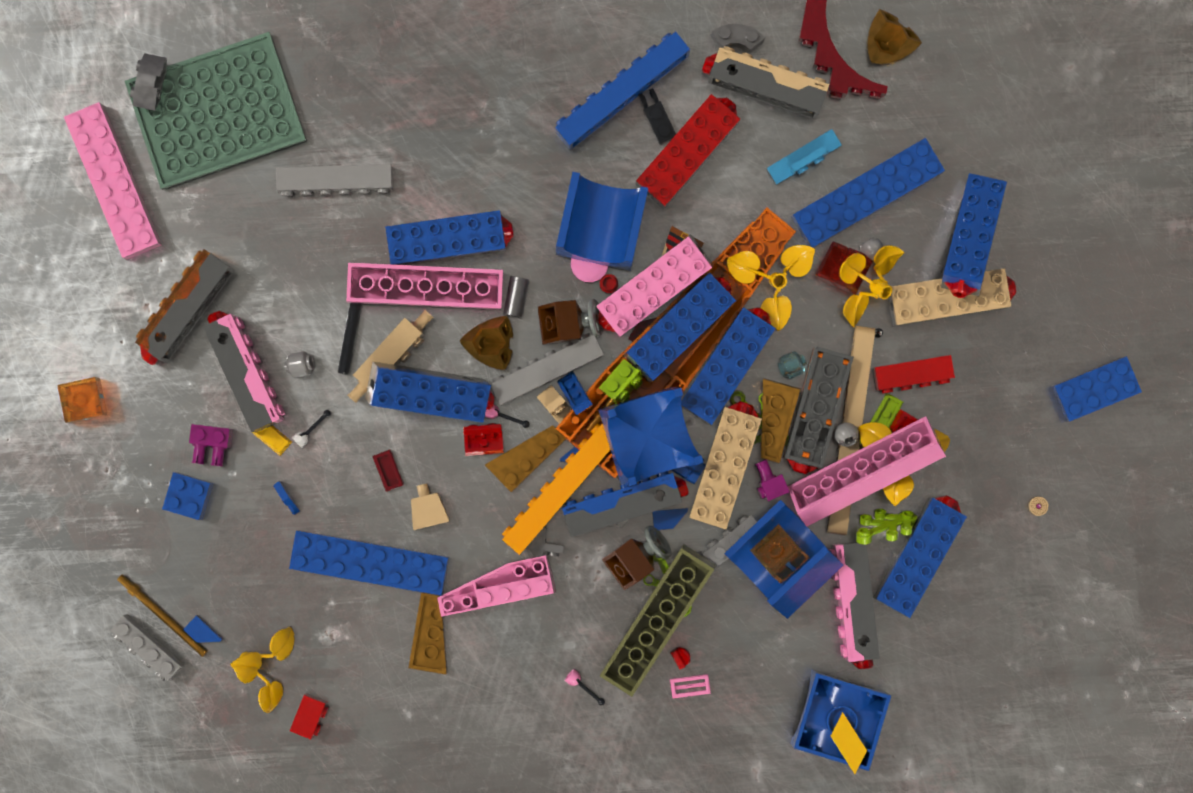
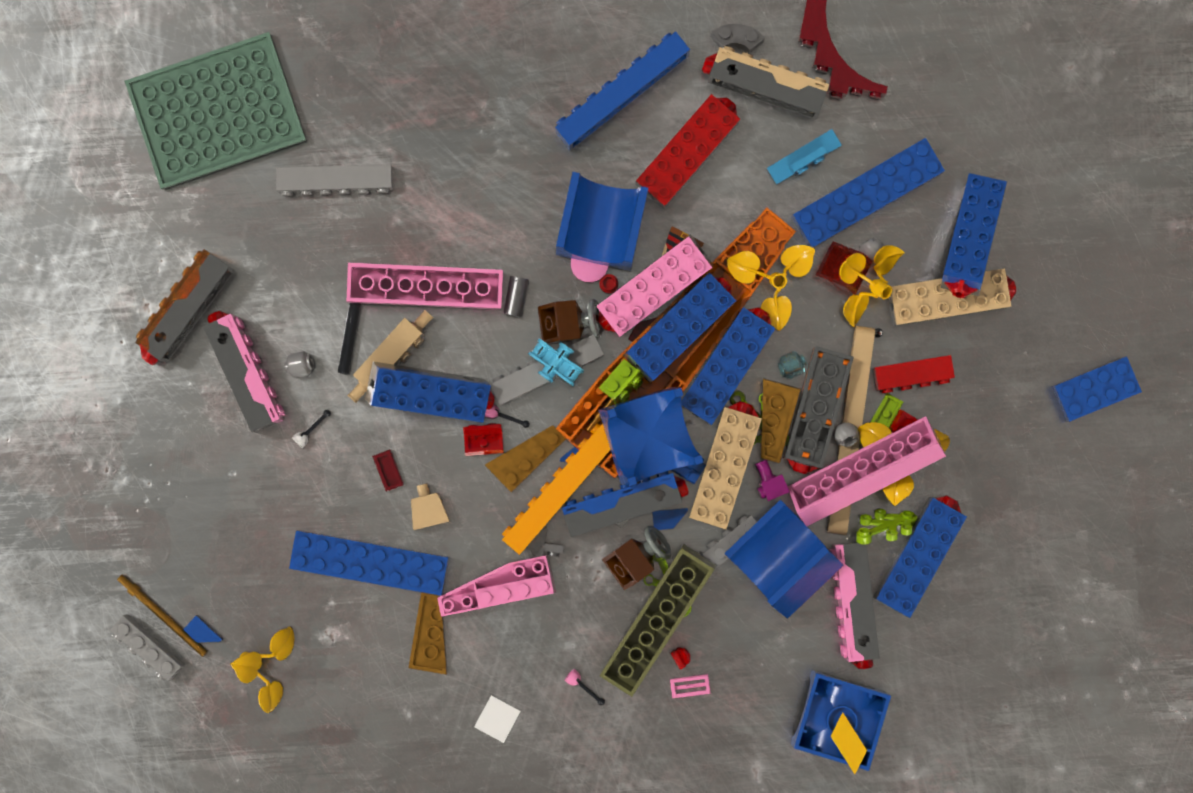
(82, 400): clear orange container -> none
(112, 181): bright pink brick -> none
(149, 81): flat silver brick -> none
(187, 496): blue brick -> none
(206, 436): magenta brick -> none
(274, 439): yellow tile -> none
(286, 497): blue tile -> none
(308, 716): red brick -> none
(448, 238): blue piece -> none
(490, 342): pearl gold brick -> none
(497, 719): none -> white sticker
(554, 403): tan bracket -> none
(561, 366): none -> medium azure axle
(574, 392): blue tile -> none
(657, 118): black hinge -> none
(779, 554): clear orange container -> none
(890, 39): pearl gold brick -> none
(1038, 506): tan tile -> none

